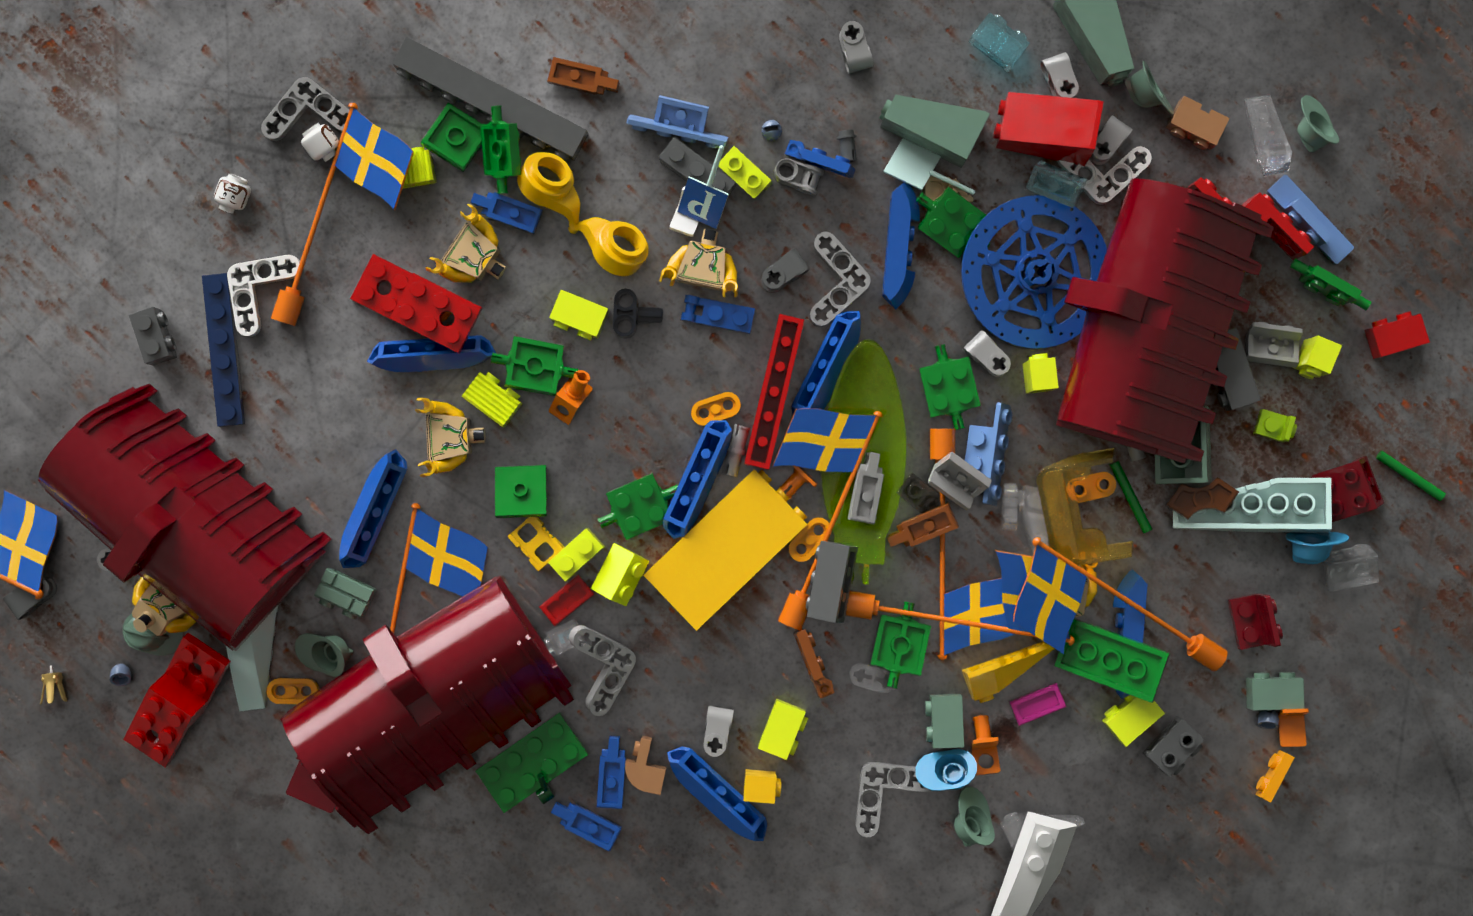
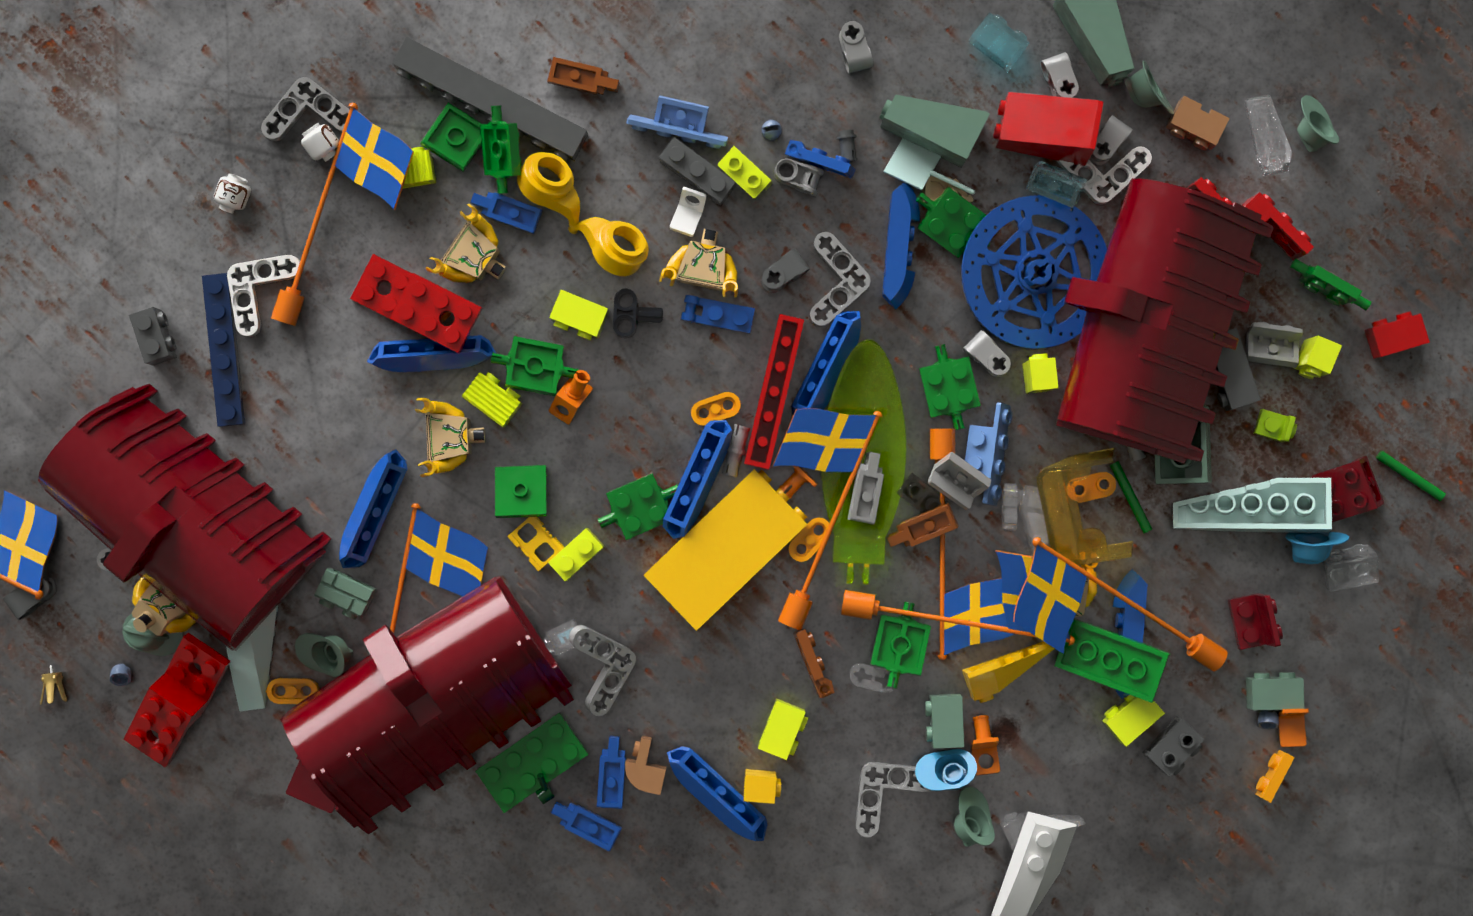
(566, 600): red plate -> none
(619, 574): neon yellow brick -> none
(702, 200): blue piece -> none
(717, 726): light grey piece -> none
(831, 581): dark grey brick -> none
(1037, 704): dark pink tile -> none
(1214, 496): reddish brown tile -> none
(1310, 219): medium blue bracket -> none

